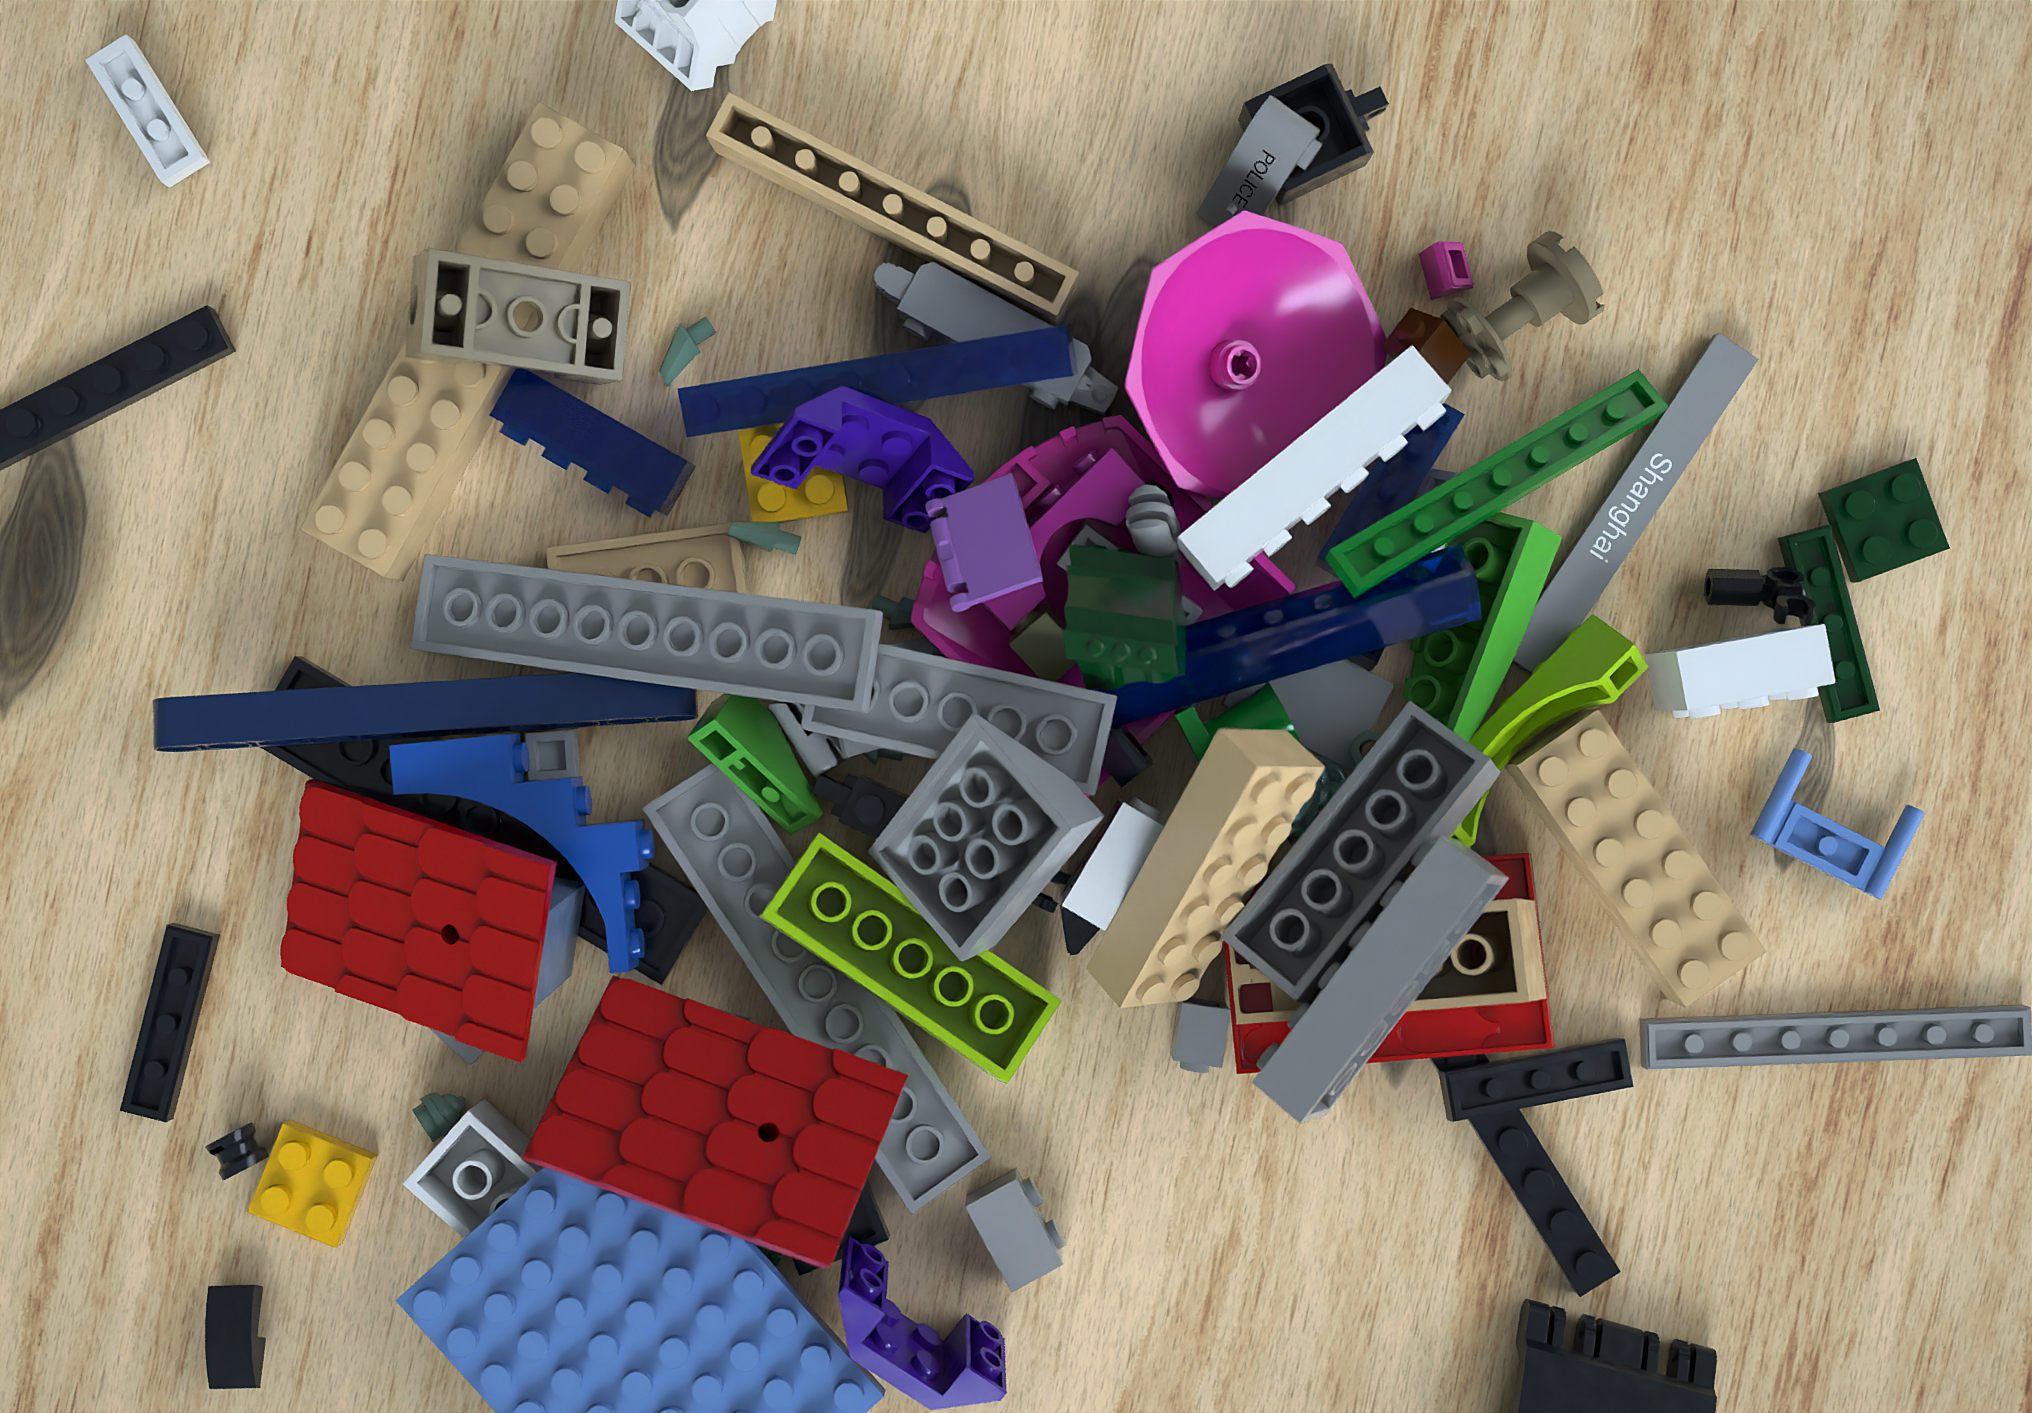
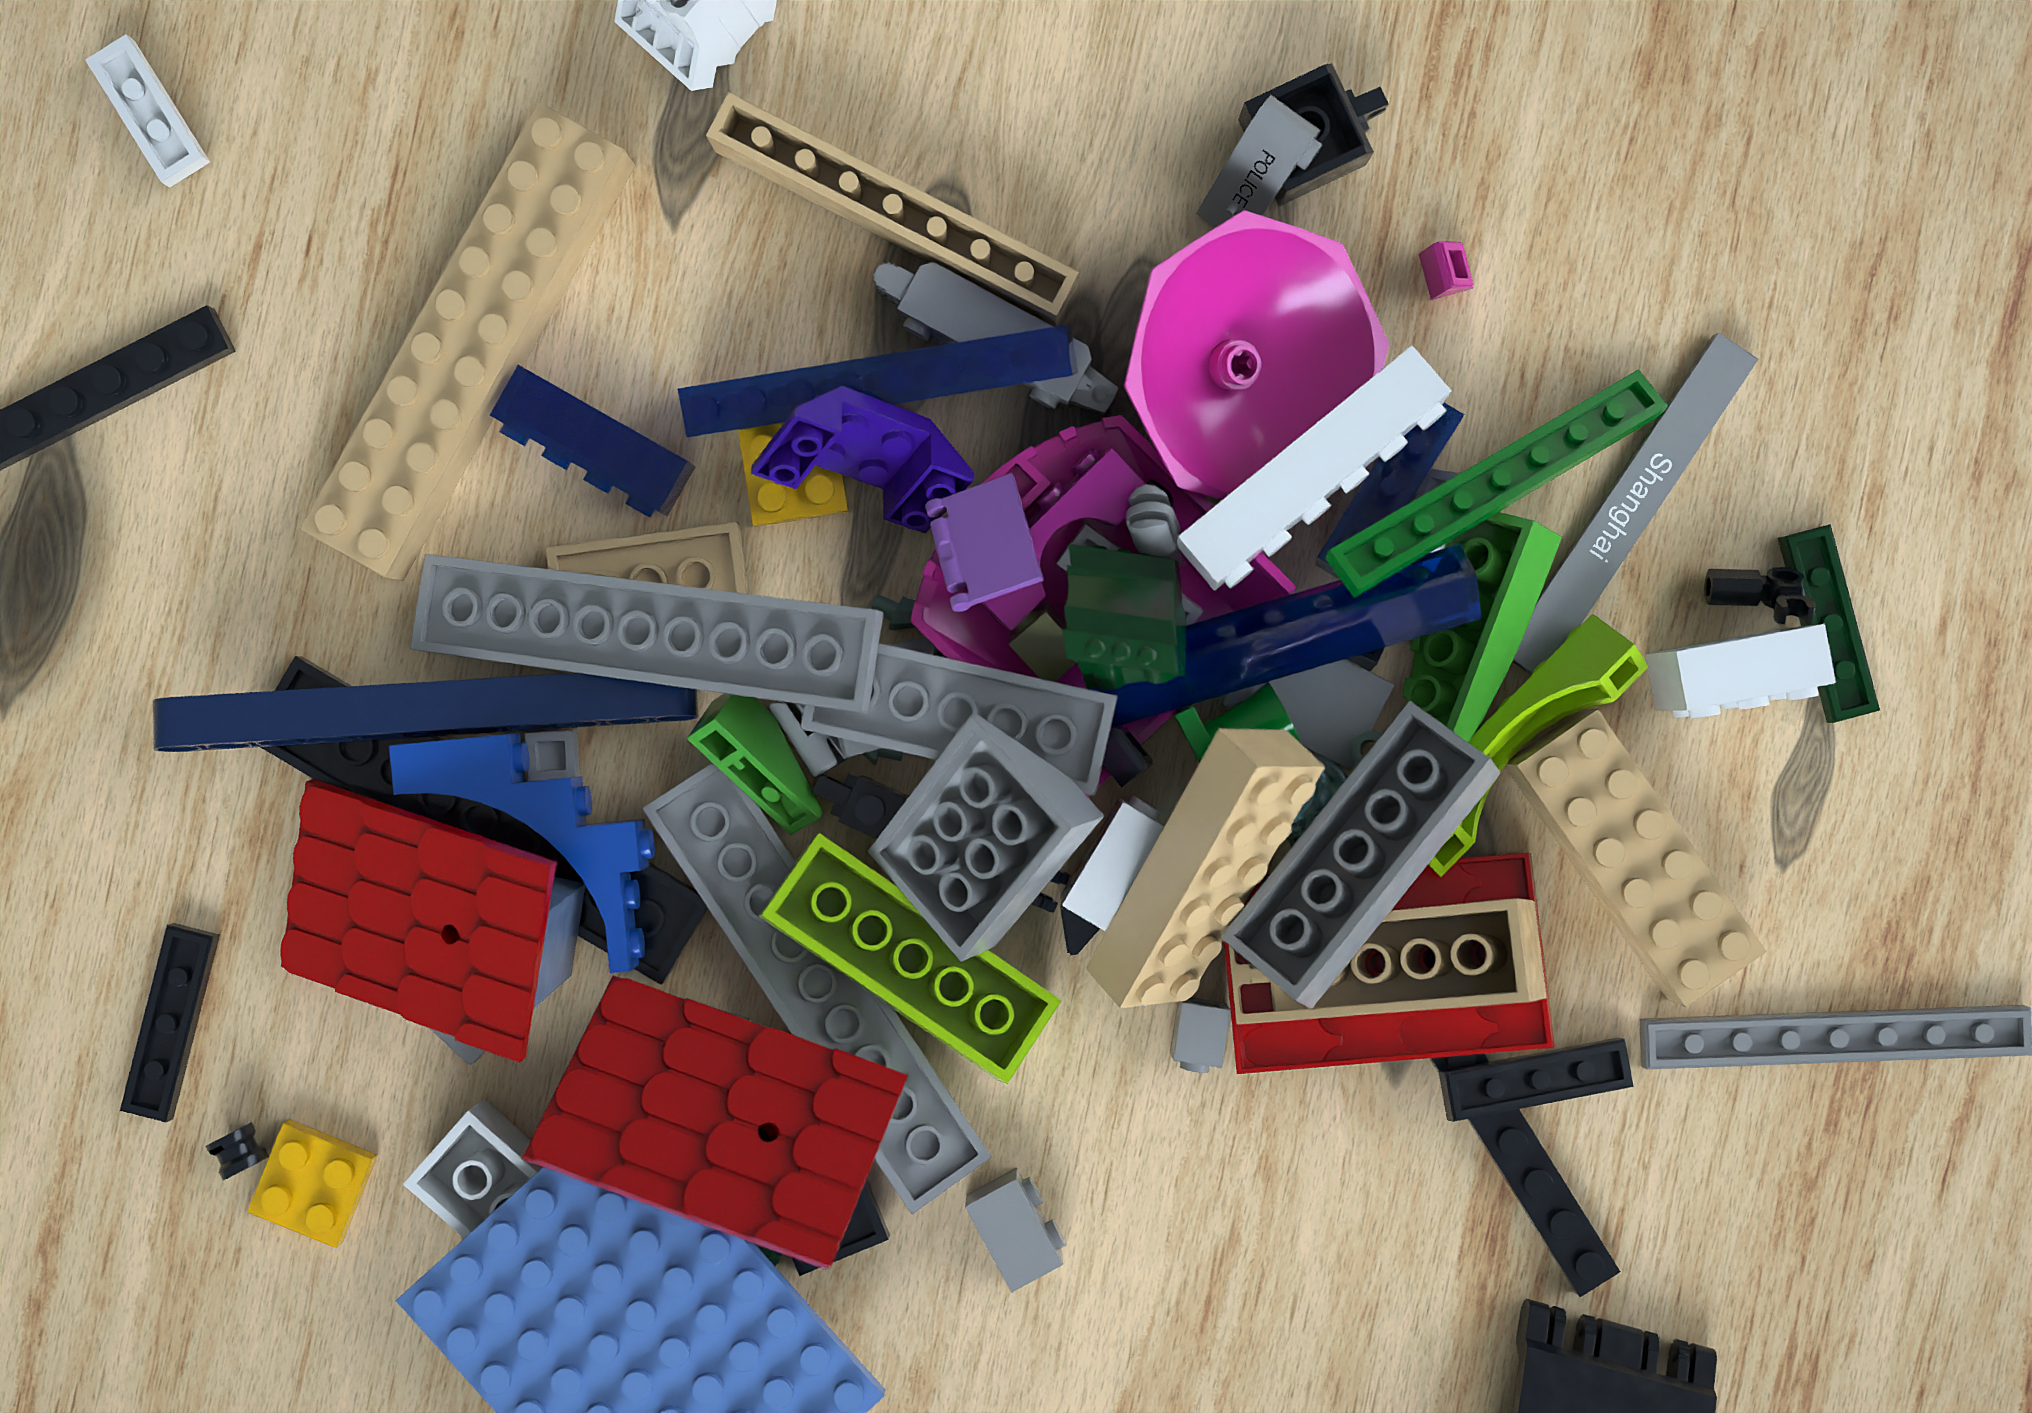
(231, 1337): black slope -> none
(439, 1113): sand green plate -> none
(466, 308): dark tan plate -> none
(684, 348): sand green bar -> none
(765, 536): sand green bar -> none
(910, 1355): dark purple slope -> none
(1378, 979): light grey brick -> none
(1433, 341): reddish brown brick -> none
(1557, 284): dark tan piece -> none
(1828, 844): medium blue plate -> none
(1884, 520): dark green plate -> none

